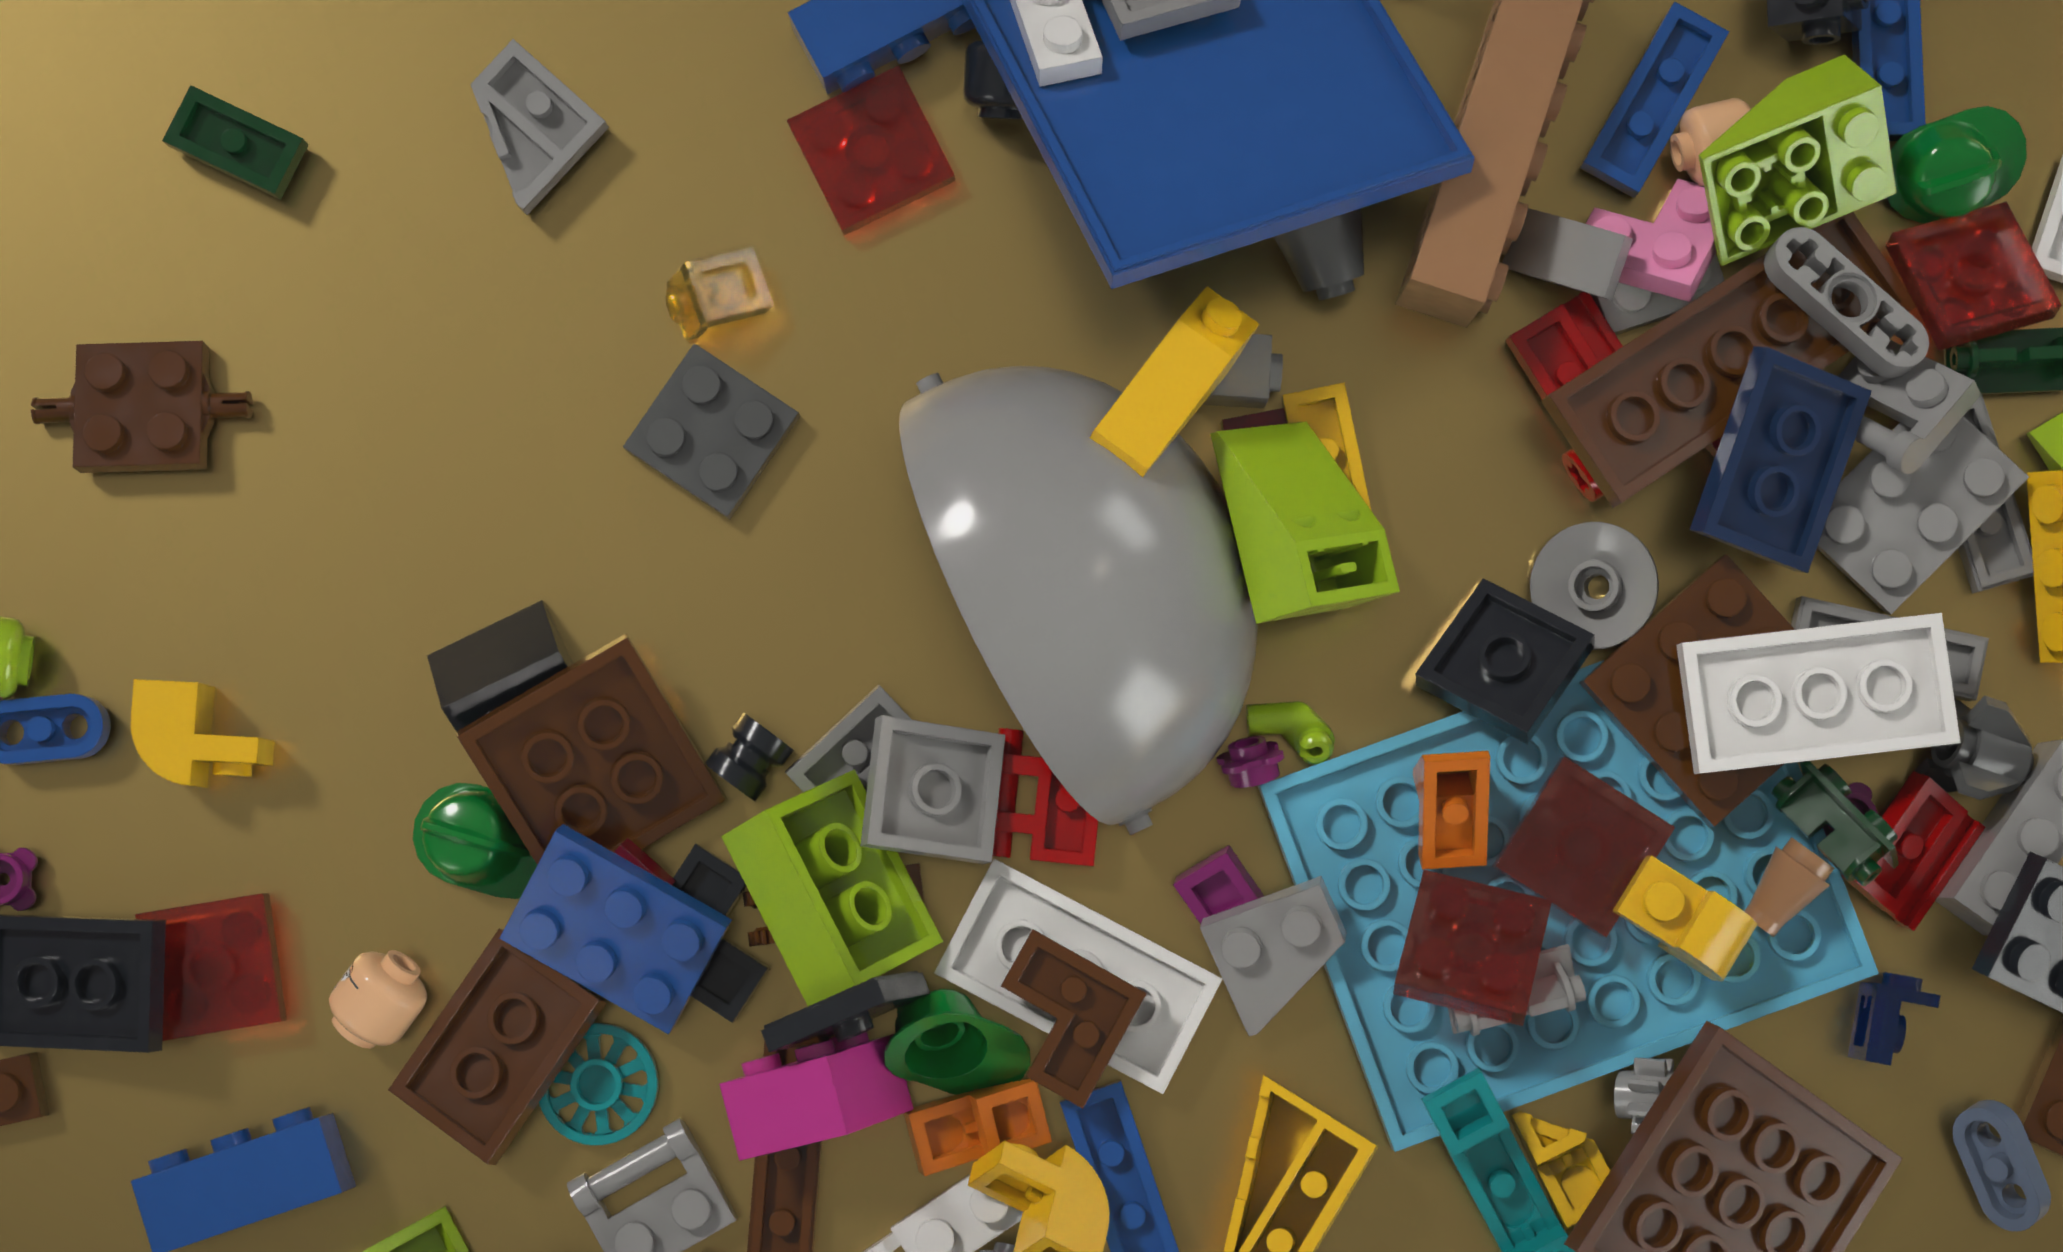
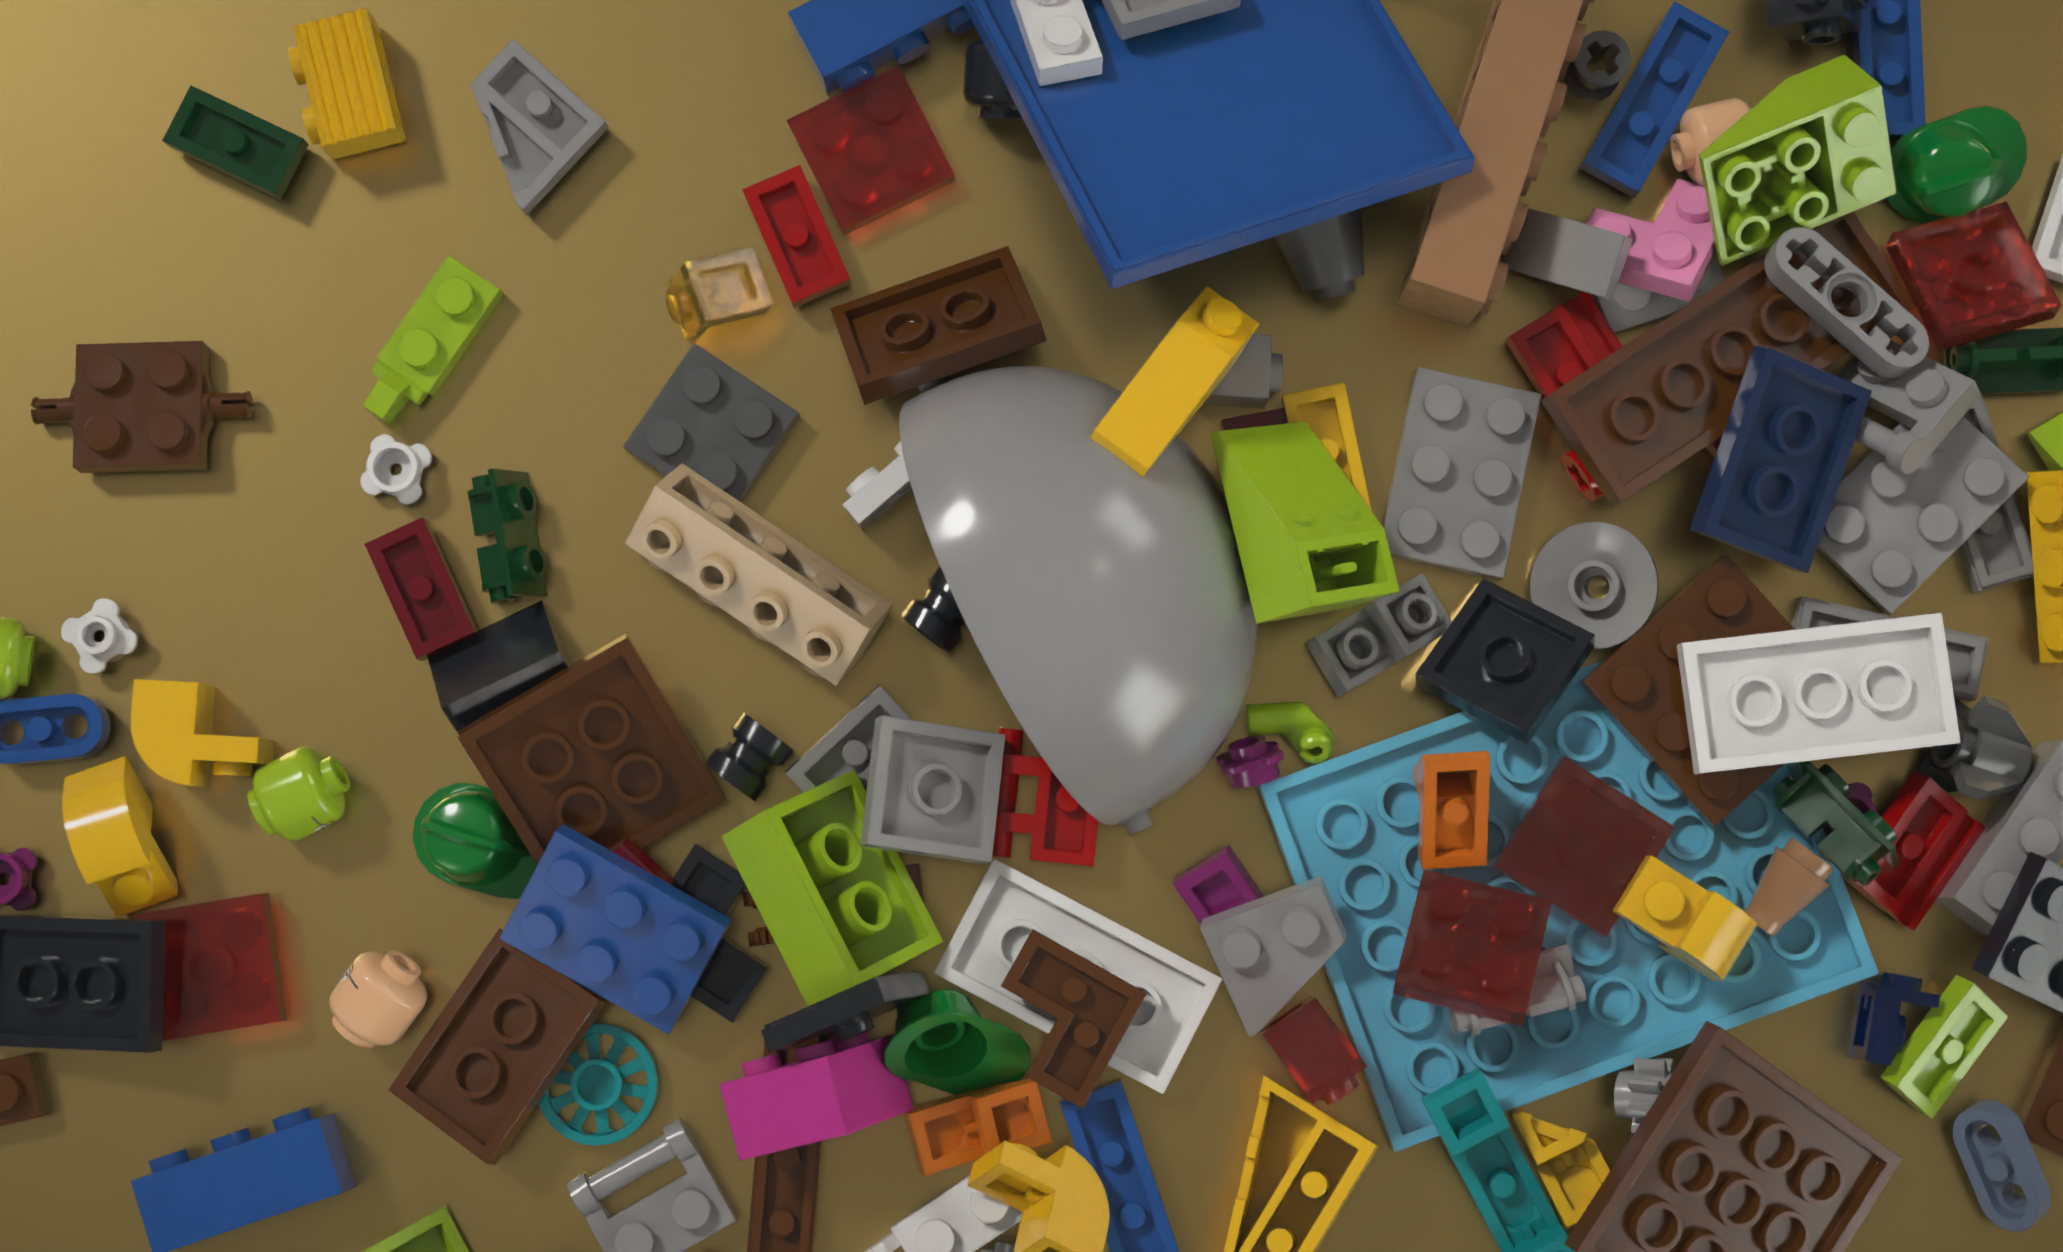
(112, 839): none -> yellow brick
(118, 637): none -> white plate
(298, 793): none -> lime head
(347, 84): none -> yellow brick
(378, 475): none -> white plate
(421, 588): none -> dark red plate
(431, 338): none -> lime hinge
(506, 506): none -> dark green hinge
(757, 574): none -> tan brick
(797, 236): none -> red plate
(877, 491): none -> white plate
(937, 325): none -> reddish brown plate
(937, 614): none -> black wheel
(1313, 1052): none -> clear red slope
(1379, 635): none -> light grey slope
(1459, 473): none -> light grey plate
(1598, 85): none -> dark grey bush
(1944, 1046): none -> lime plate

